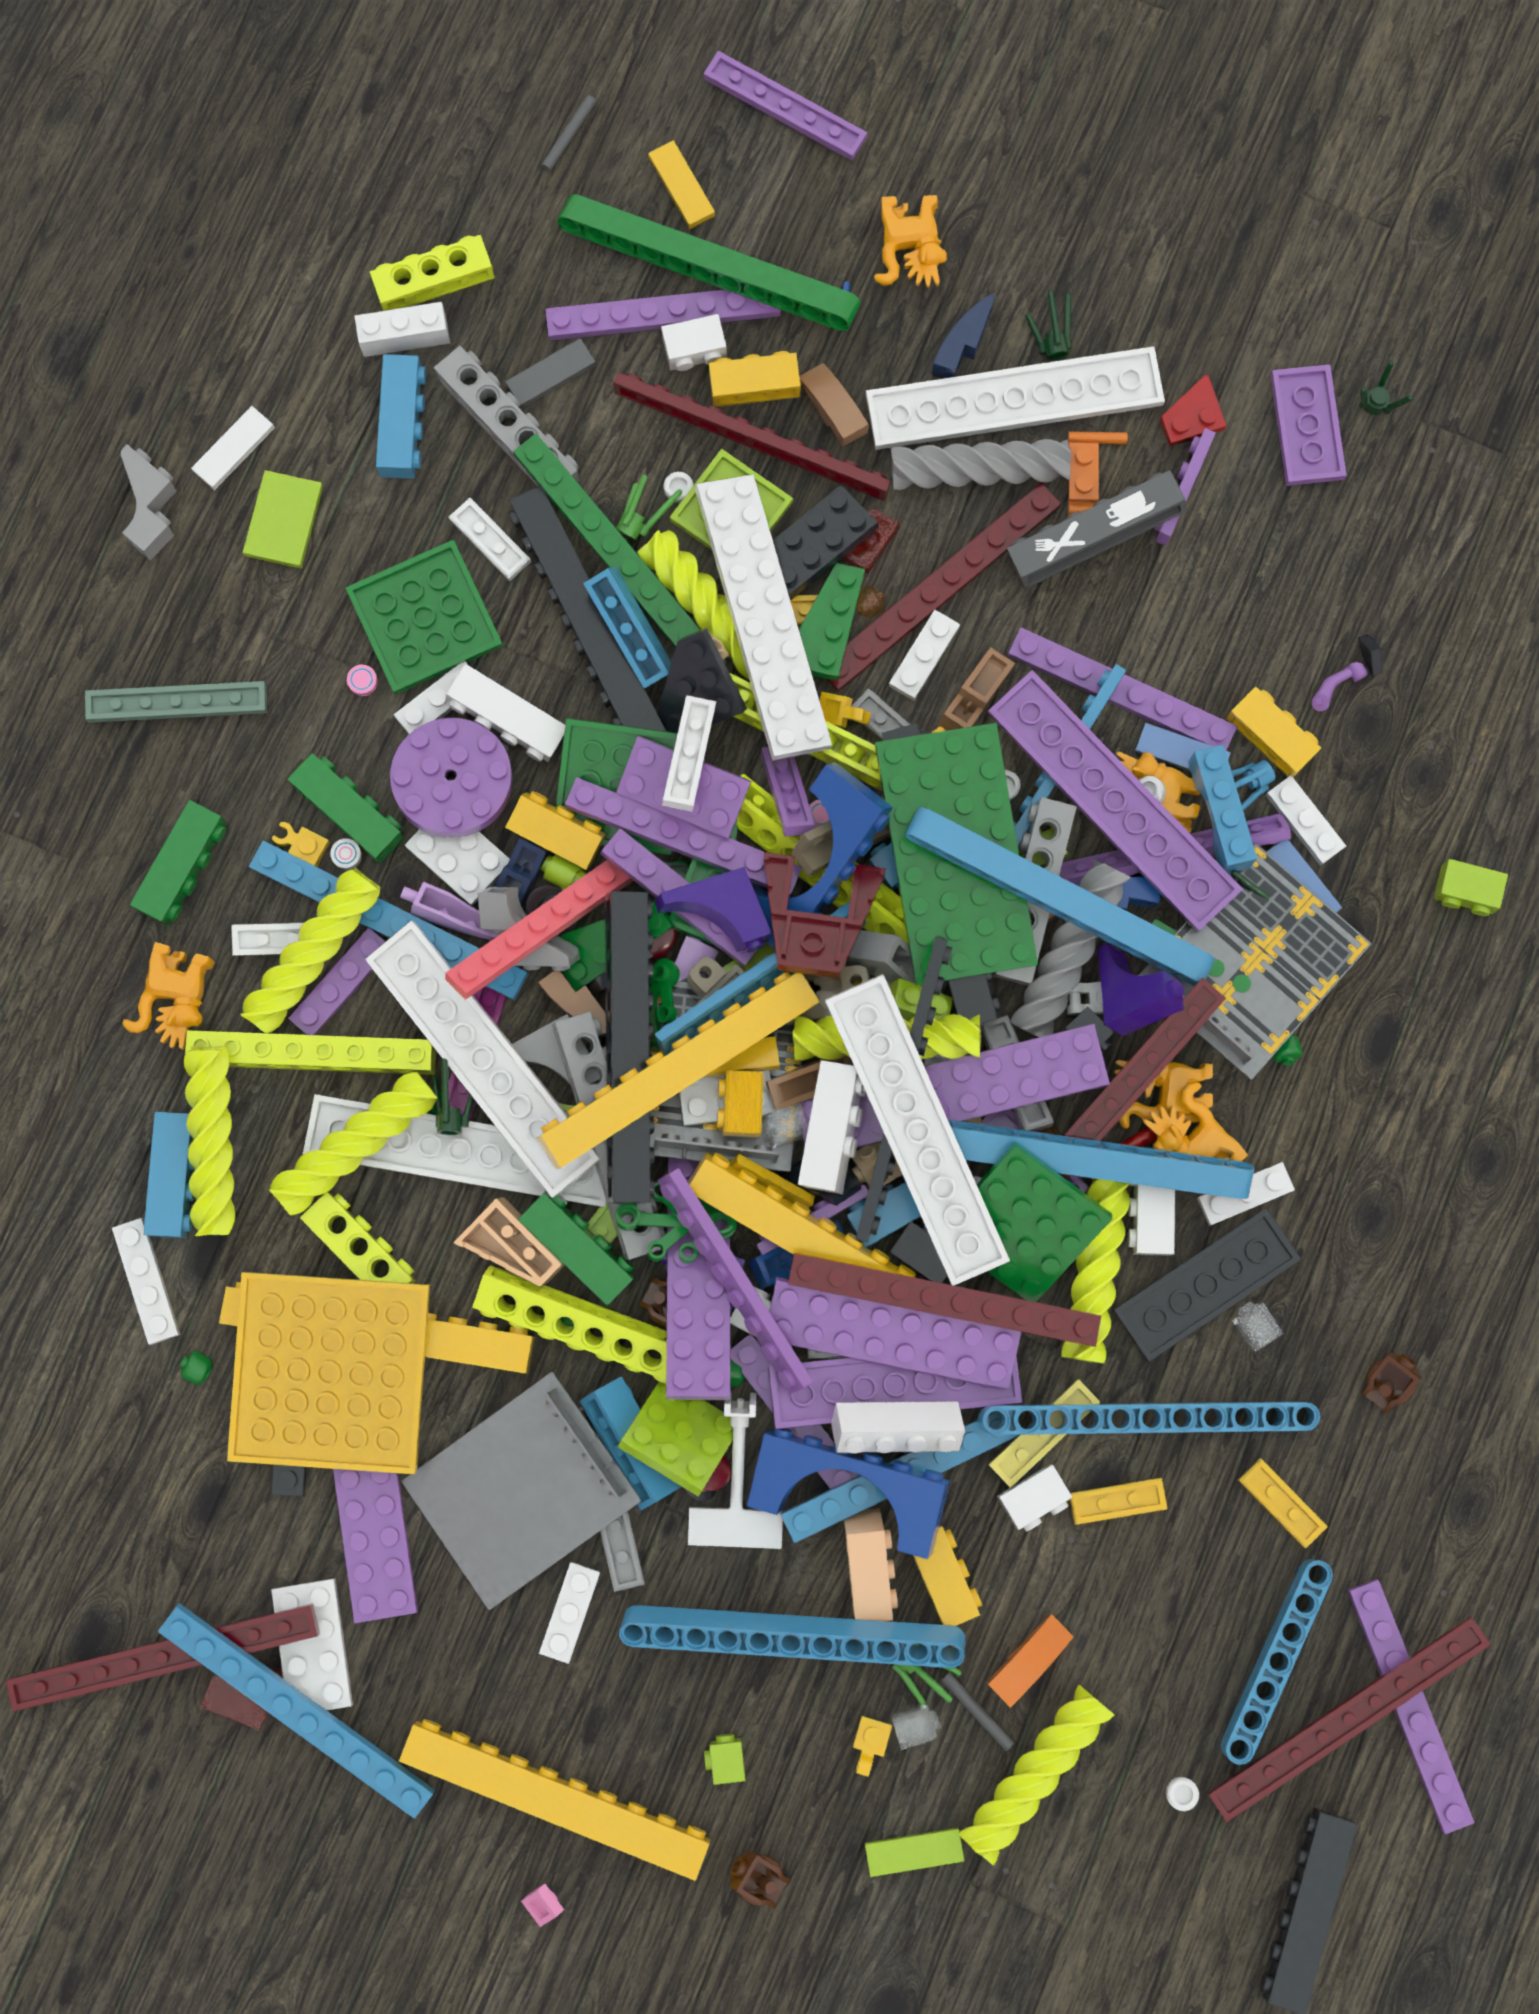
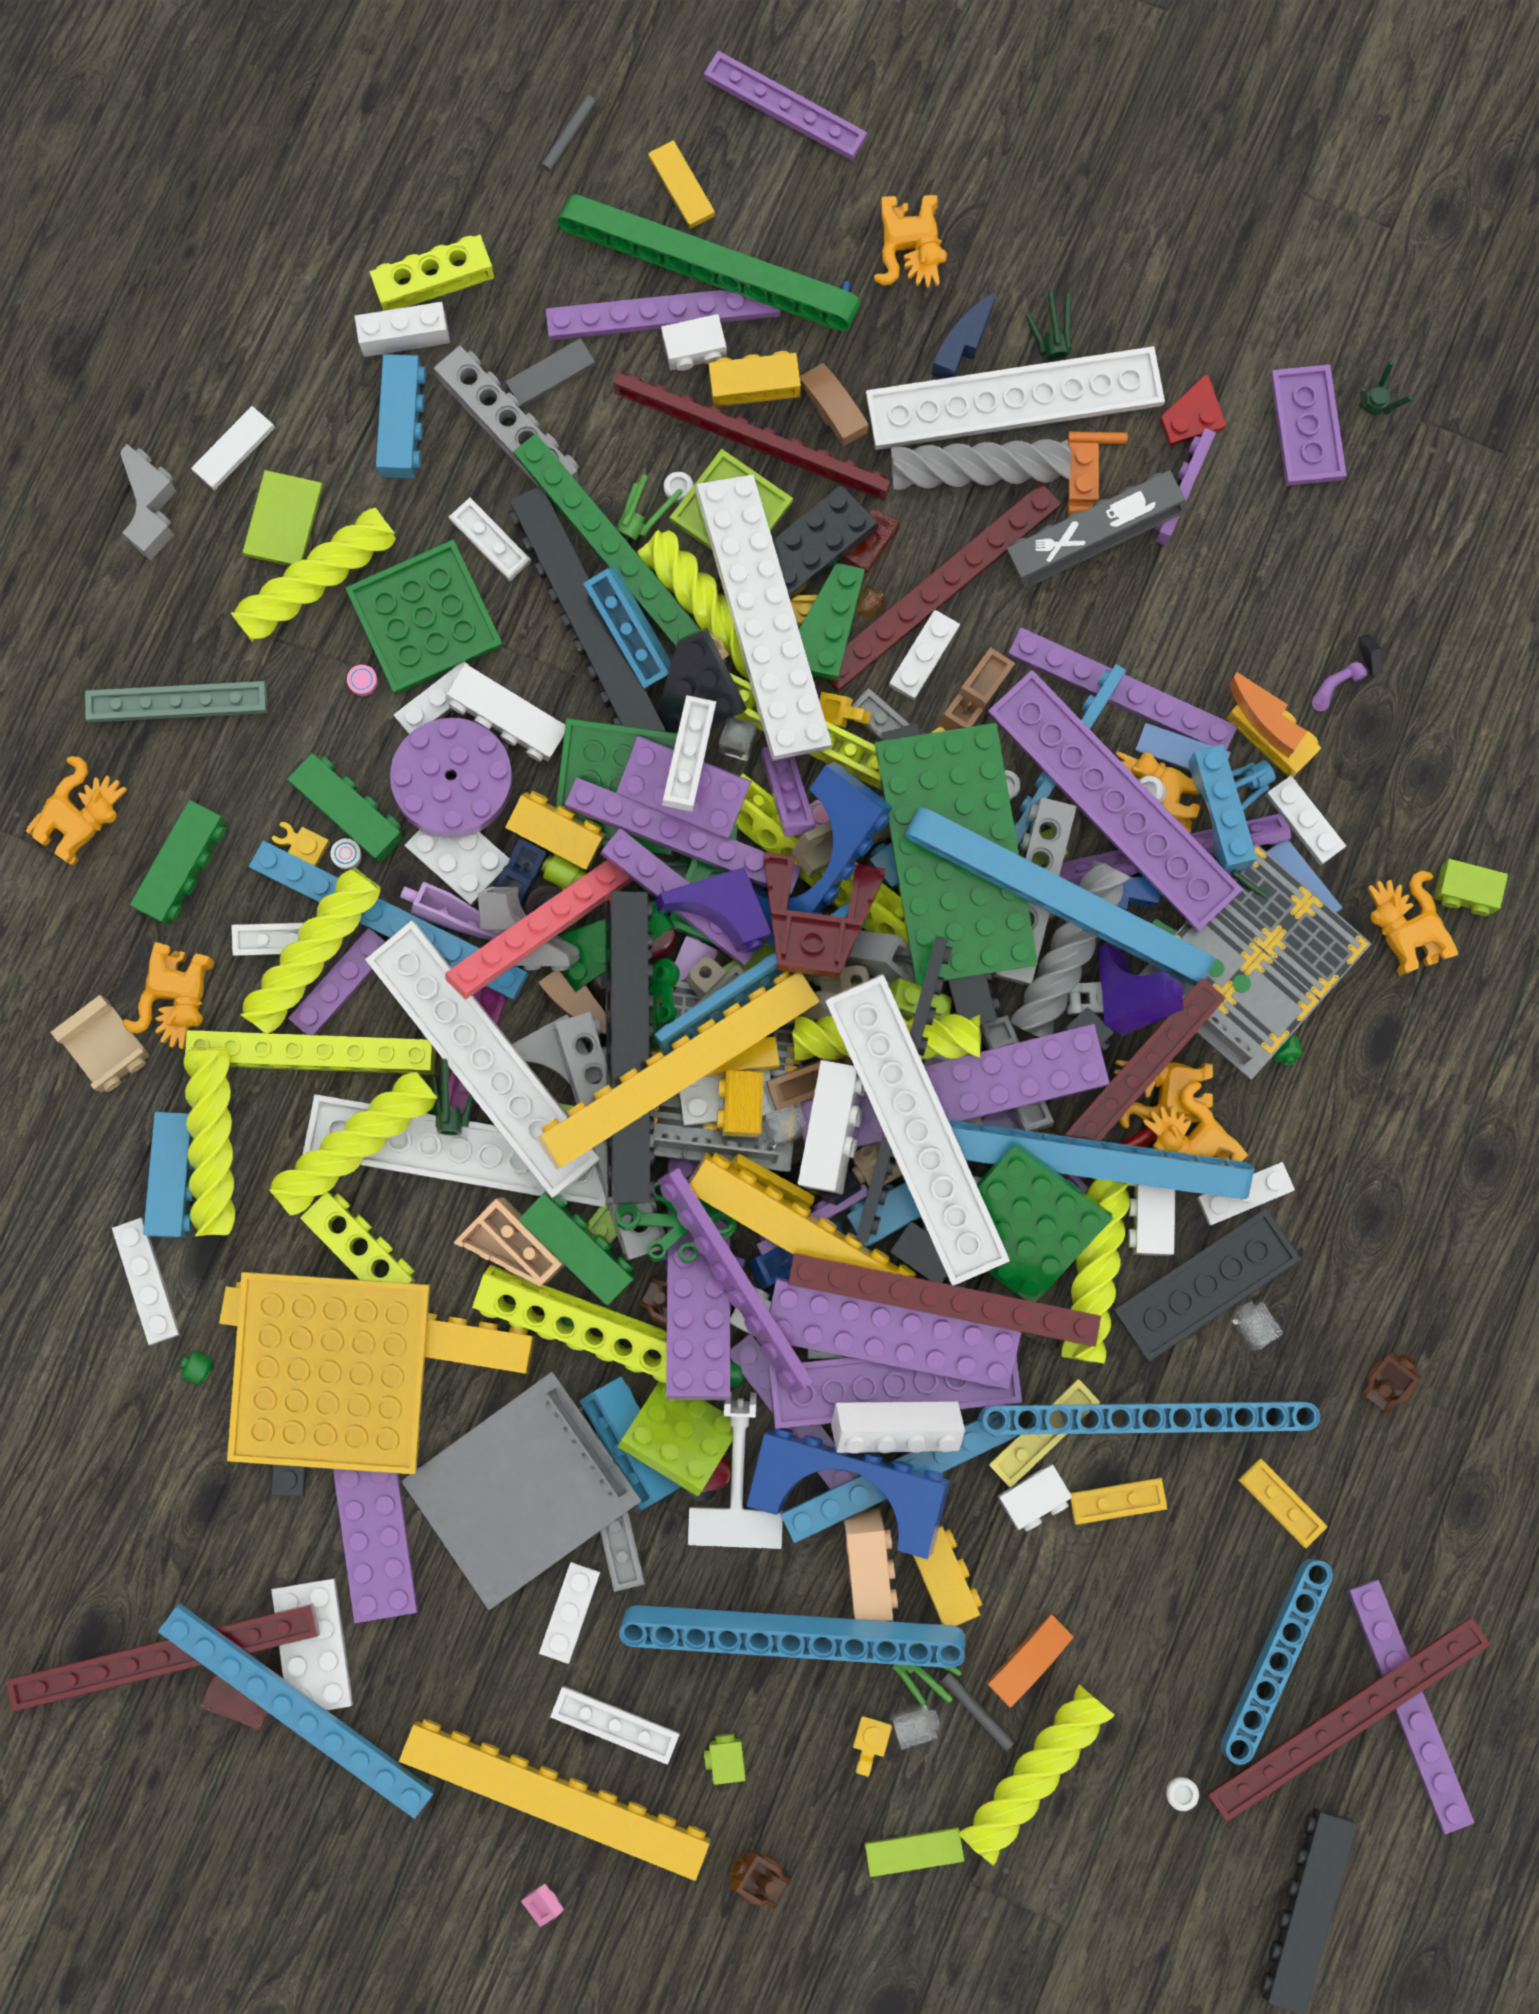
(75, 824): none -> light orange animal
(101, 1044): none -> tan panel
(307, 579): none -> neon yellow piece
(615, 1725): none -> white plate
(737, 738): none -> clear brick
(1265, 715): none -> orange slope
(1404, 935): none -> light orange animal

